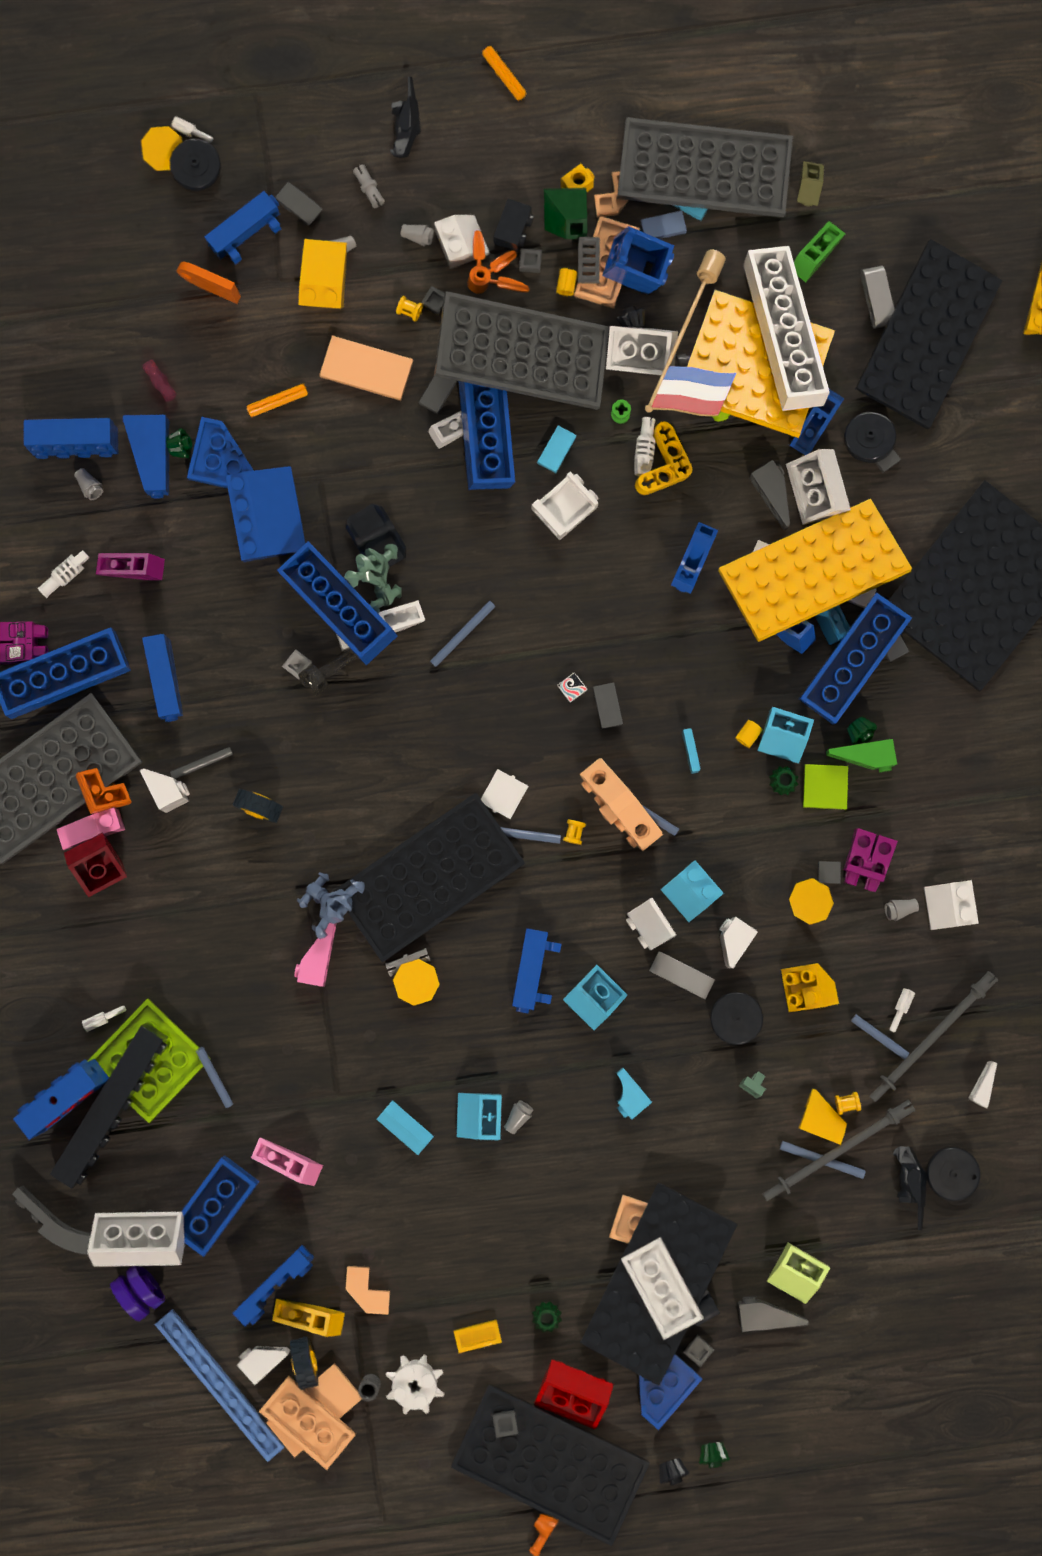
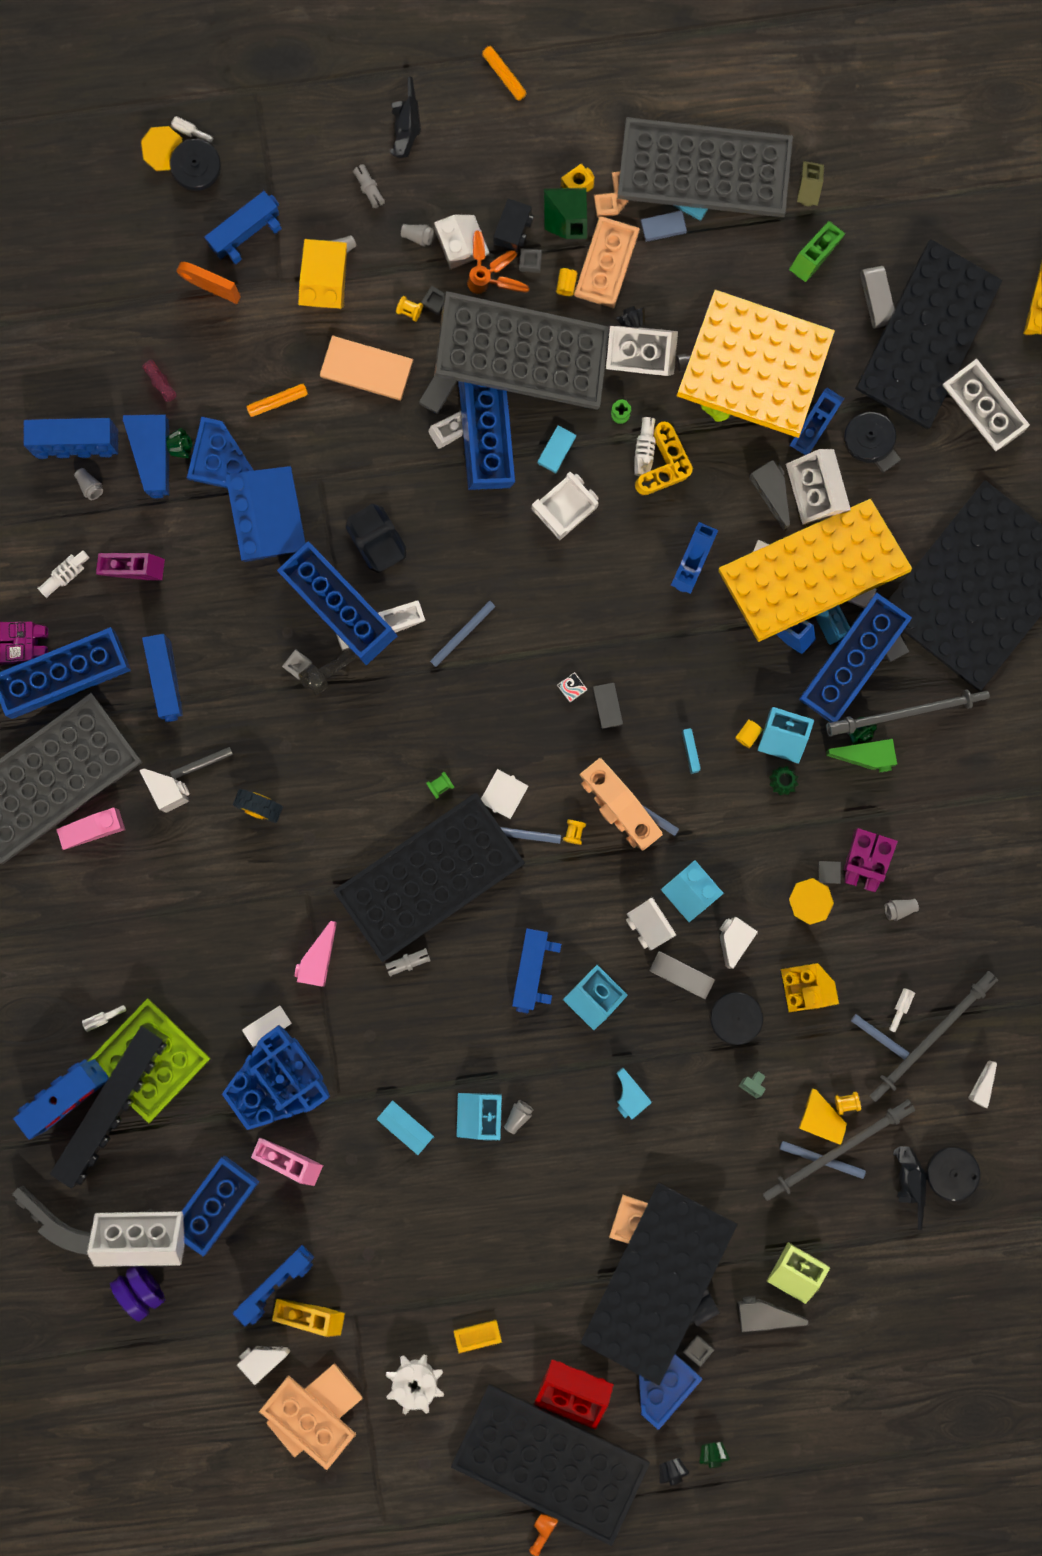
(95, 864): dark red brick -> none
(97, 795): orange brick -> none
(214, 1077): sand blue bar -> none
(219, 1385): medium blue tile -> none
(265, 1024): none -> white slope
(275, 1082): none -> blue wedge
(298, 203): dark grey slope -> none
(304, 1363): black wheel -> none
(333, 904): sand blue piece -> none
(370, 1300): light nougat tile -> none
(374, 1381): dark grey piece -> none
(375, 570): sand green piece -> none
(416, 982): yellow piece -> none
(440, 785): none -> bright green bush
(505, 1423): dark grey tile -> none
(546, 1317): dark green piece -> none
(588, 242): dark grey slope -> none
(628, 259): blue container -> none
(662, 1288): white tile -> none
(692, 388): flag -> none
(786, 328): white brick -> none
(825, 786): lime tile -> none
(849, 724): none -> dark grey bar
(951, 905): white slope -> none
(986, 405): none -> white slope

